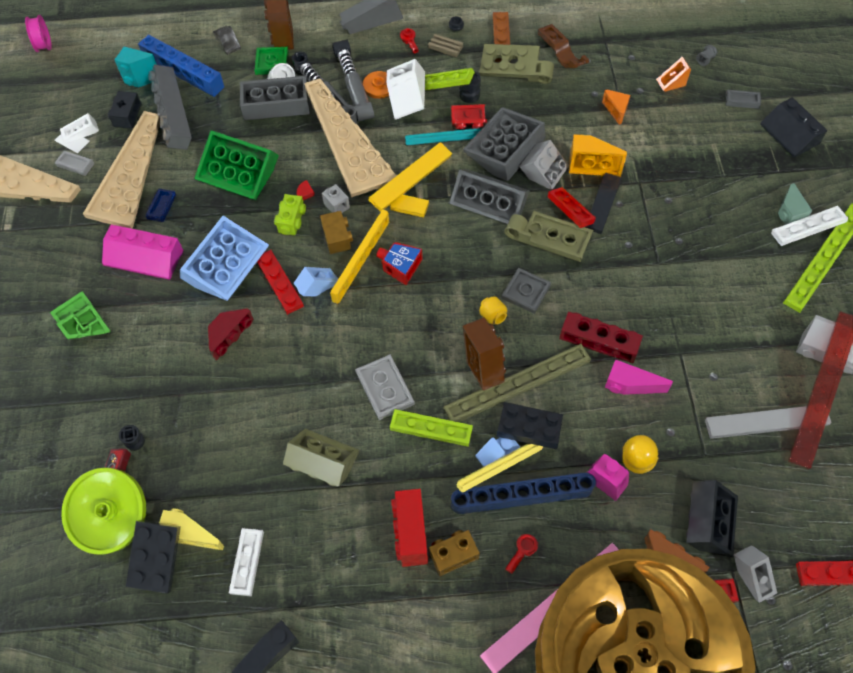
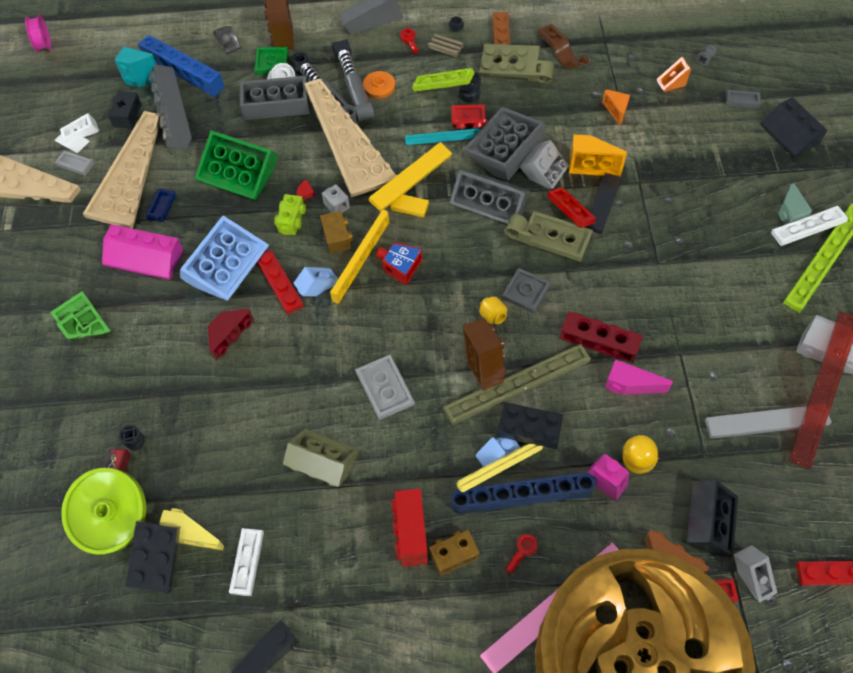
(406, 88): white slope -> none
(431, 427): lime plate -> none

